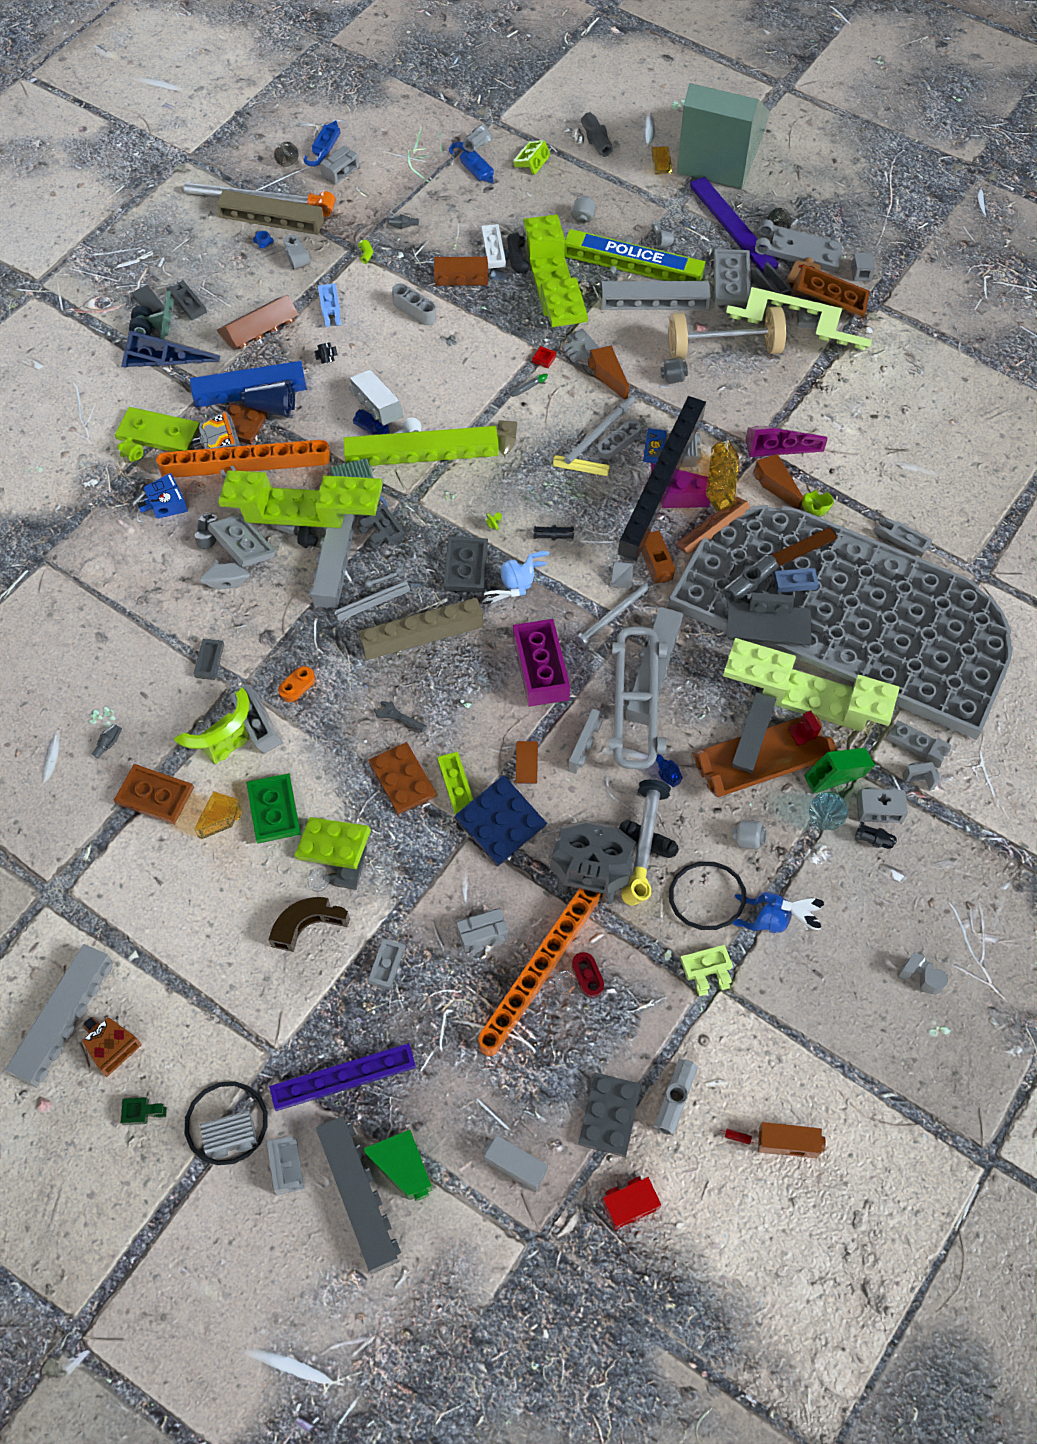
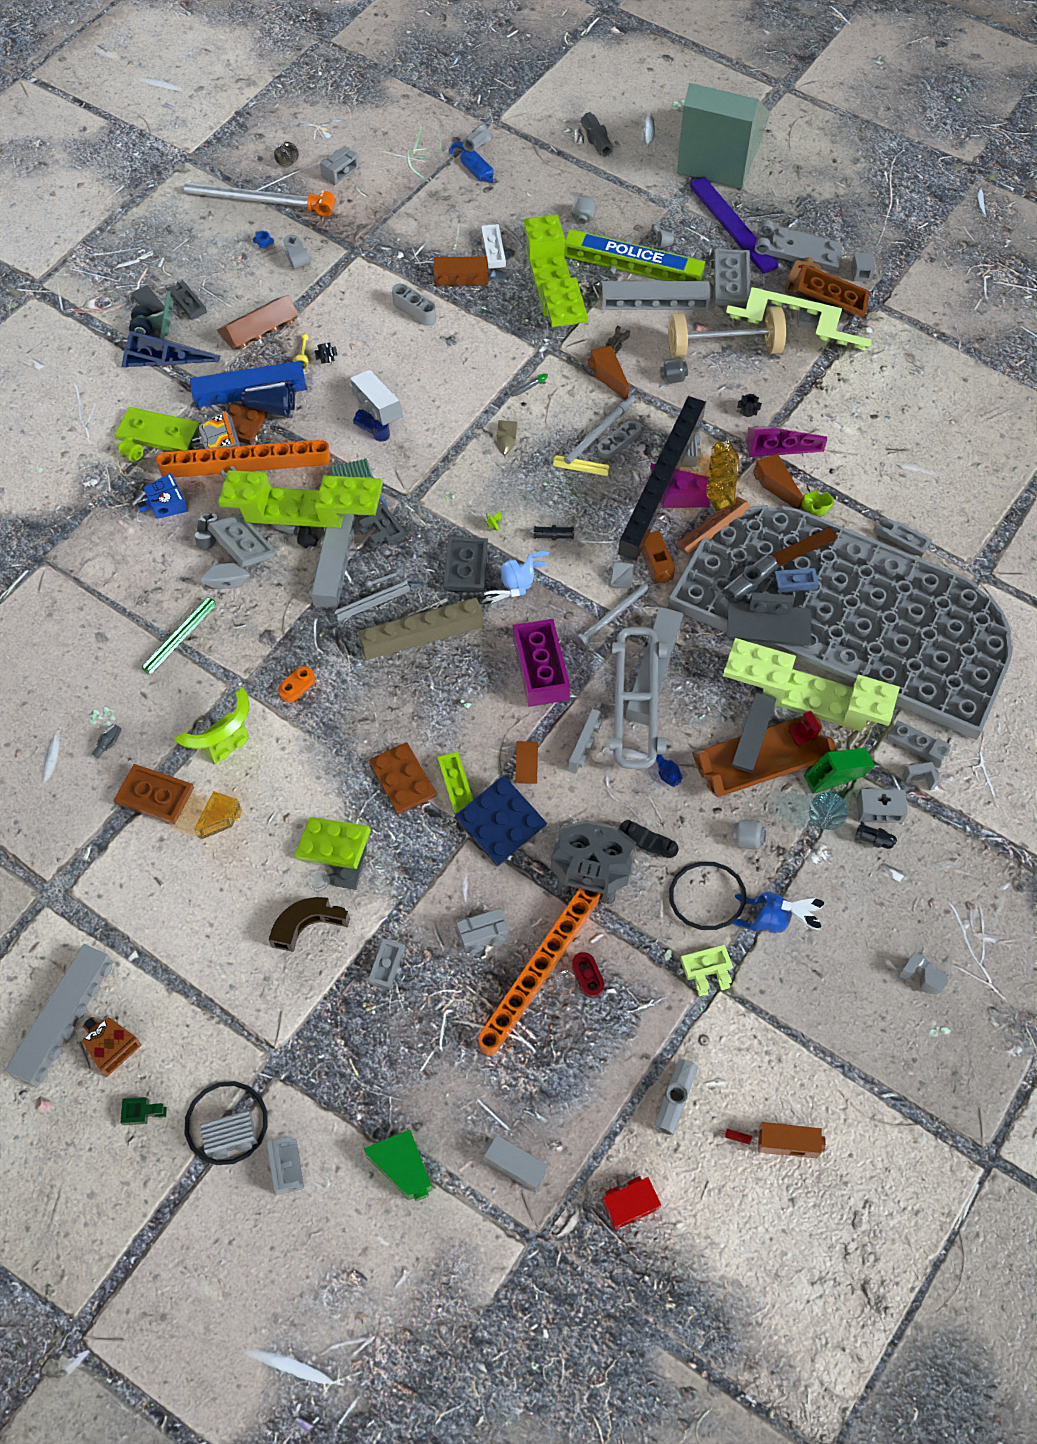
(178, 635): none -> axle
(208, 659): dark grey tile -> none
(259, 723): light grey brick -> none
(270, 212): dark tan brick -> none
(273, 808): green plate -> none
(301, 357): none -> light yellow hinge
(324, 143): blue plate -> none
(329, 302): light blue hinge -> none
(342, 1077): dark purple plate -> none
(359, 1200): dark grey brick -> none
(368, 250): lime arm -> none
(392, 713): dark grey piece -> none
(401, 221): dark grey piece -> none
(410, 425): white bar -> none
(422, 446): lime brick -> none
(514, 242): black piece -> none
(533, 156): lime bracket -> none
(544, 357): red tile -> none
(579, 346): light grey hinge -> none
(610, 1114): dark grey plate -> none
(617, 340): none -> clear smoke plate
(653, 791): piece -> none
(654, 445): tile -> none
(661, 160): clear yellow slope -> none
(749, 405): none -> black gear
(770, 281): dark grey window -> none
(780, 217): clear smoke head -> none

